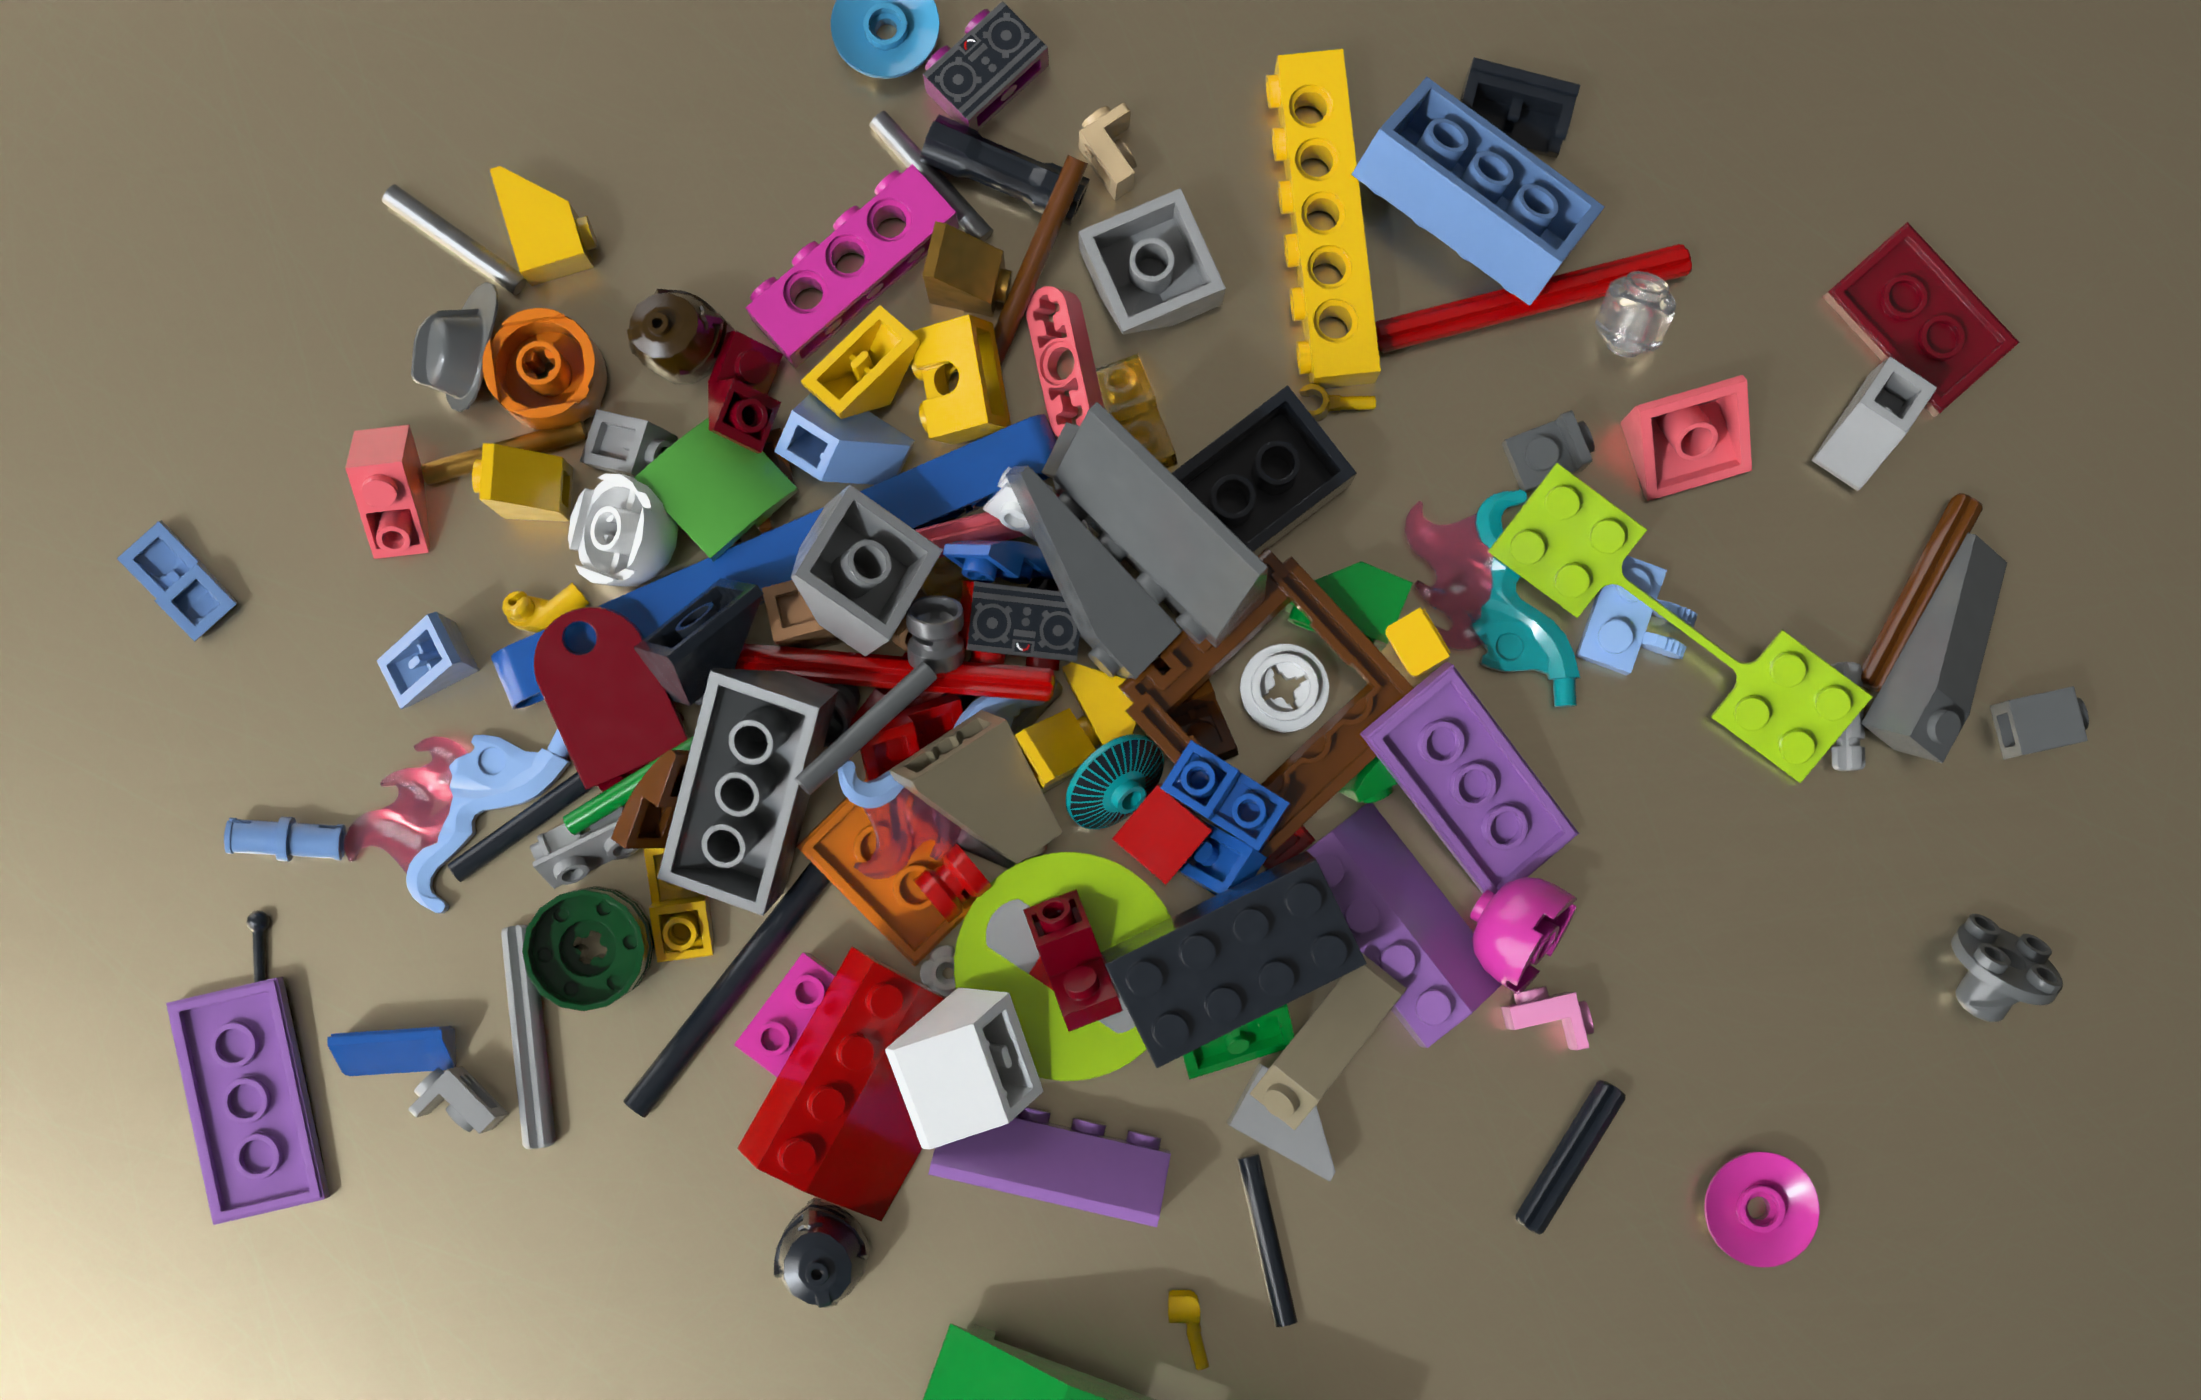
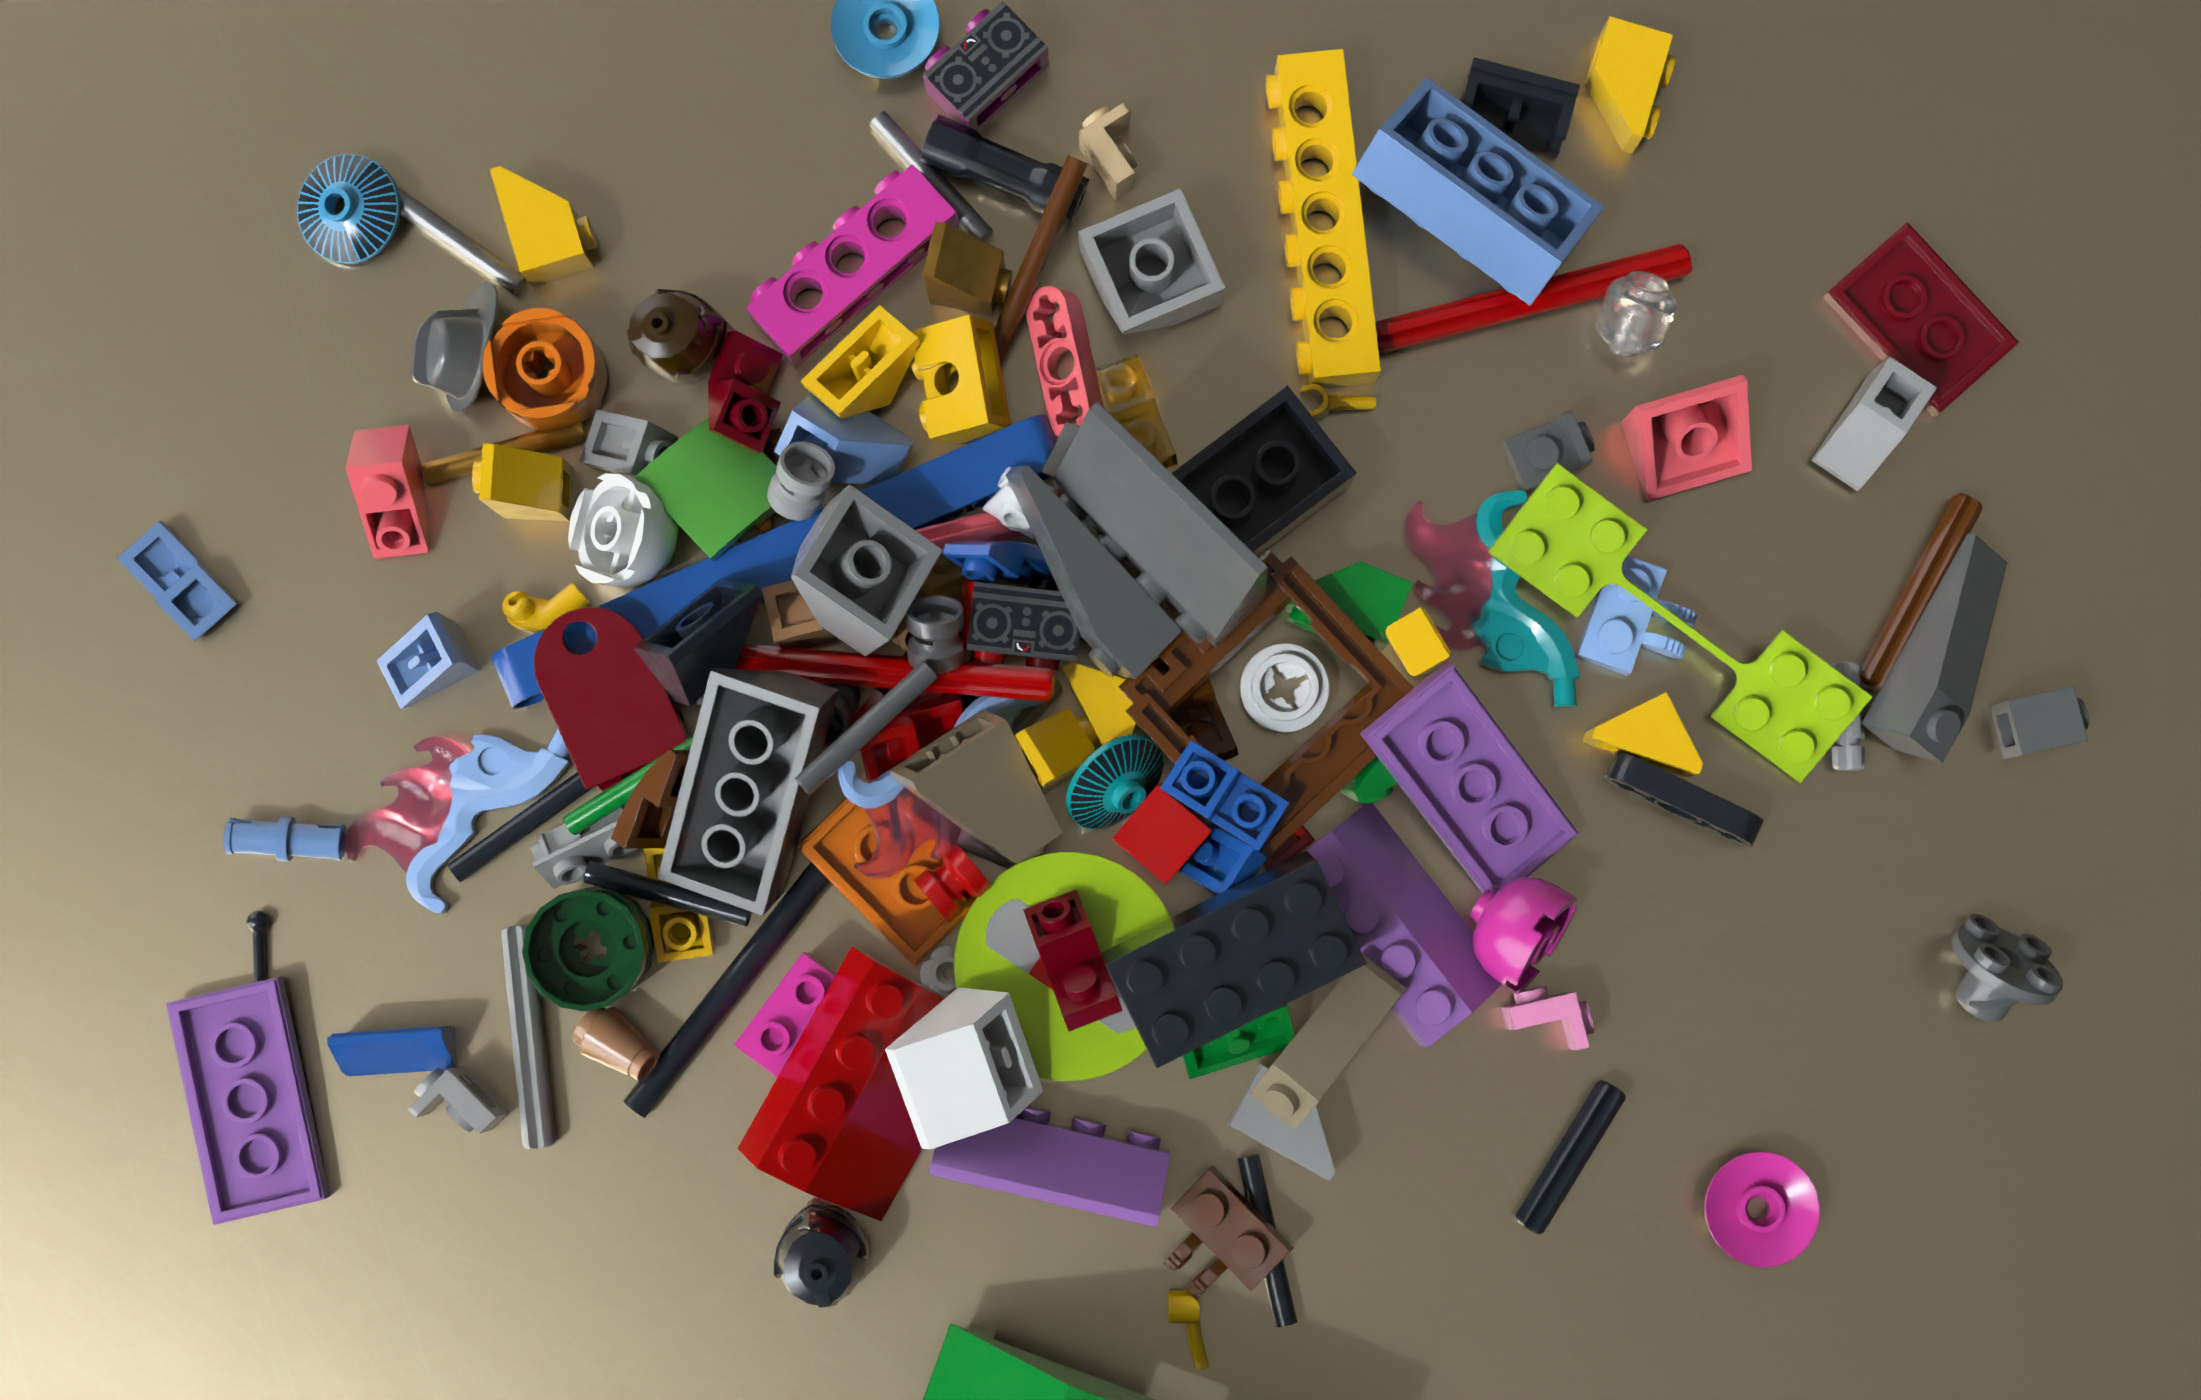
(369, 211): none -> dish
(613, 1041): none -> medium nougat cone
(663, 893): none -> black bar
(800, 481): none -> light grey wheel
(1230, 1230): none -> reddish brown hinge
(1625, 78): none -> yellow slope
(1651, 734): none -> yellow slope
(1683, 799): none -> black beam

